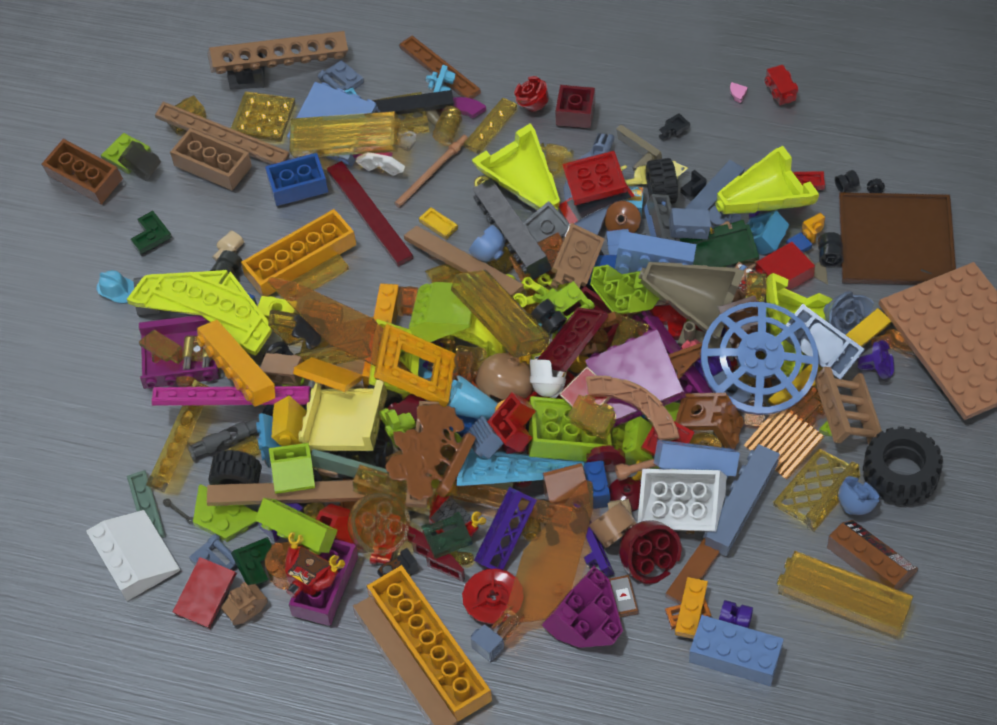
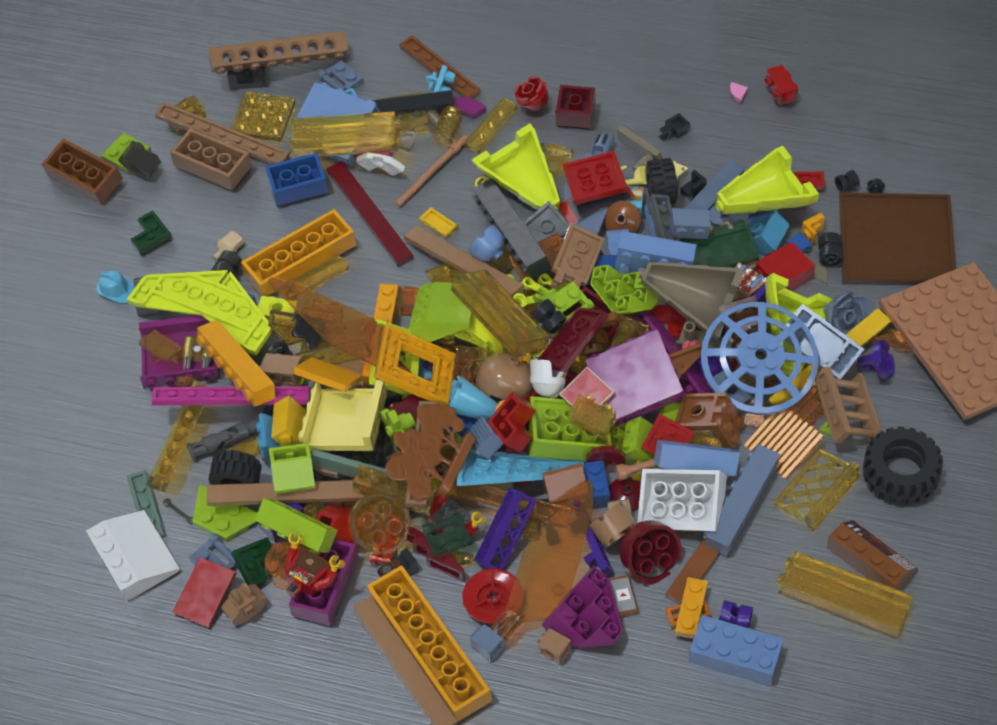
(554, 646): none -> medium nougat brick
(639, 398): nougat tile -> none
(755, 285): clear yellow brick -> none
(857, 497): medium blue cylinder -> none

